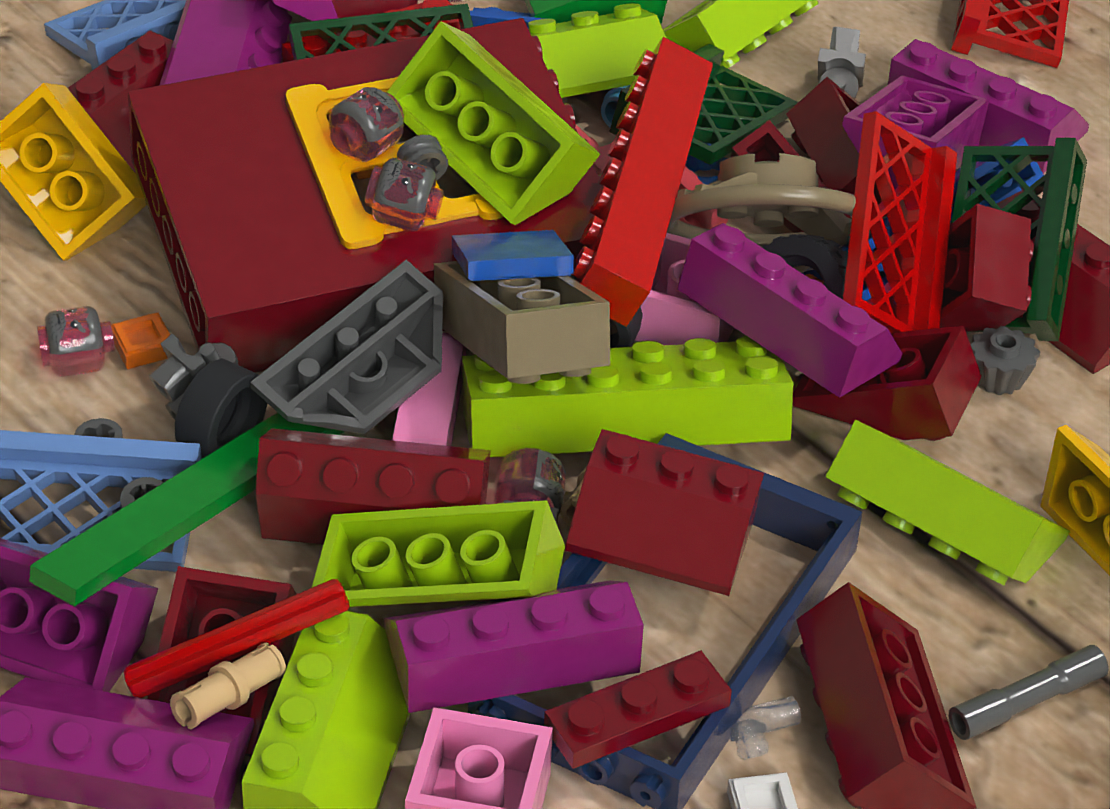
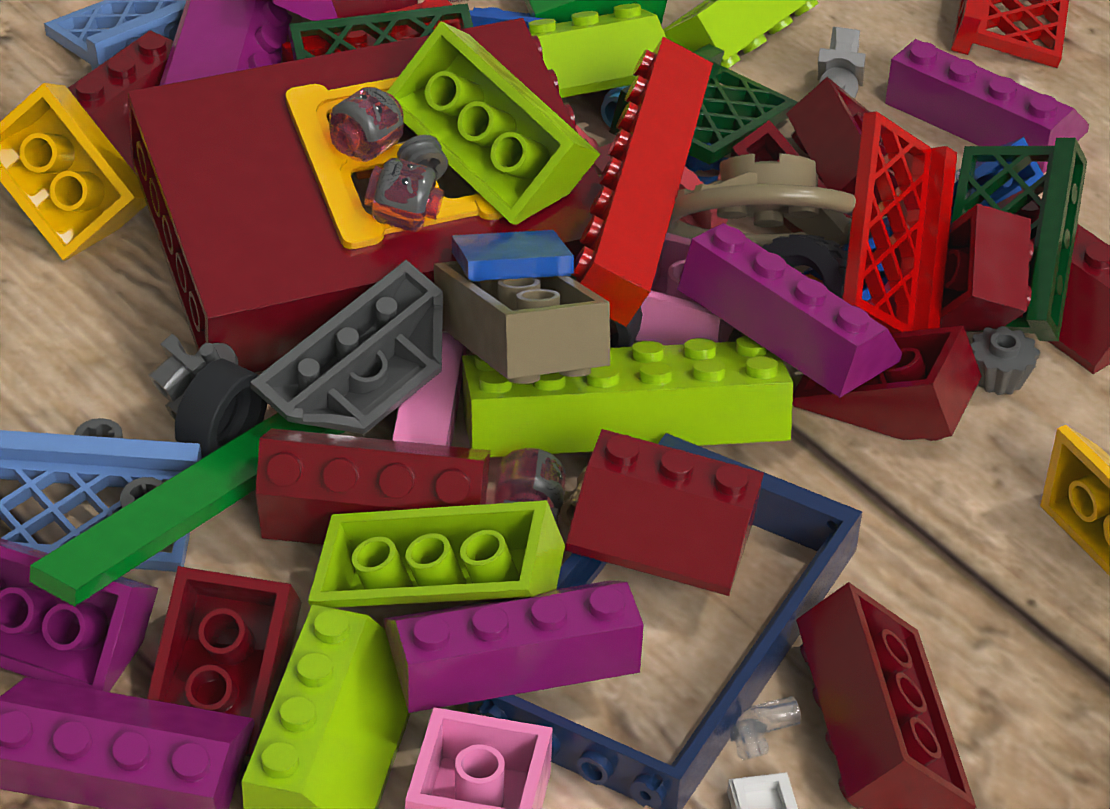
(74, 341): clear pink head -> none
(140, 340): orange tile -> none
(227, 685): tan pin -> none
(236, 638): red axle -> none
(637, 709): dark red plate -> none
(927, 112): magenta slope -> none
(945, 504): lime slope -> none
(1001, 704): dark grey piece -> none

